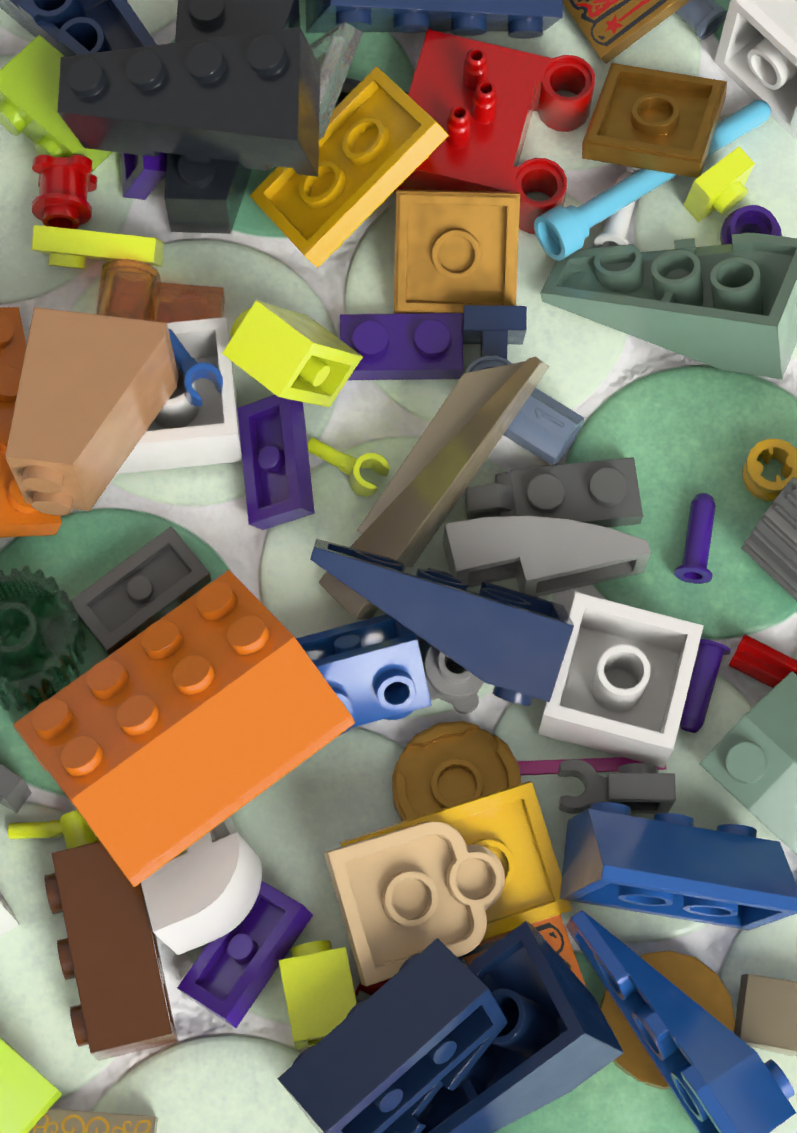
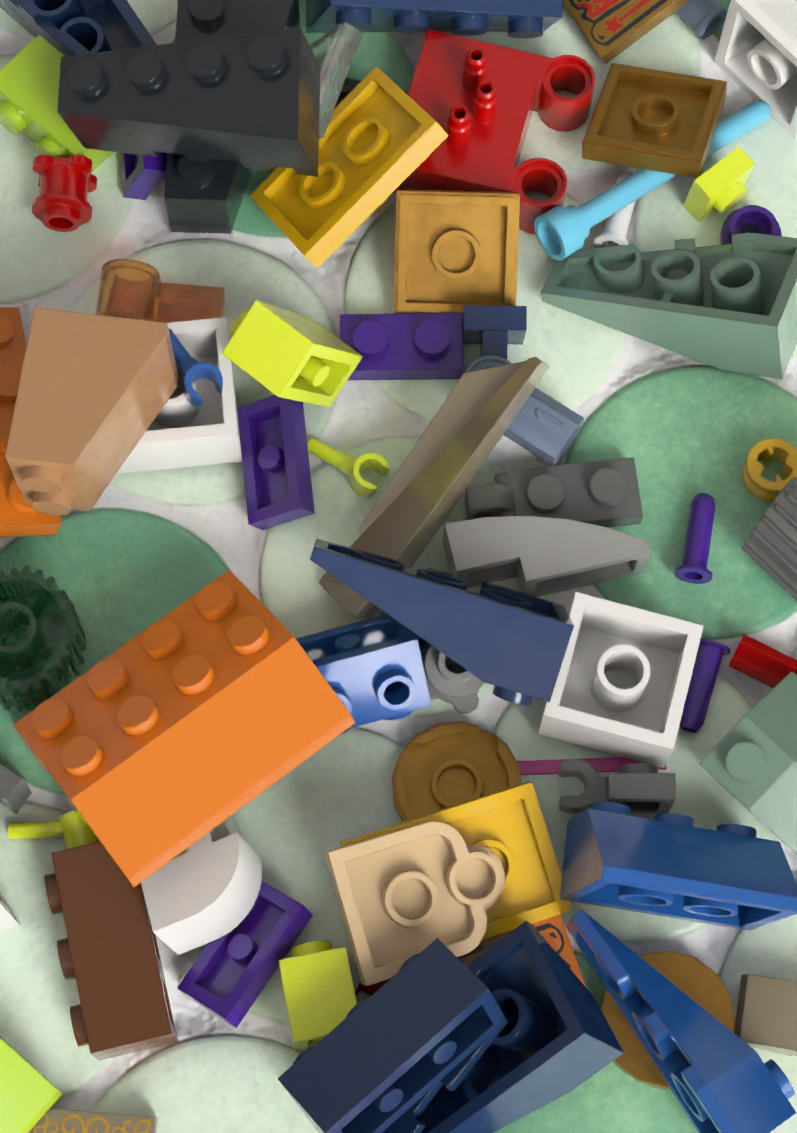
(72, 247): neon yellow plate -> none
(140, 590): dark grey plate -> none

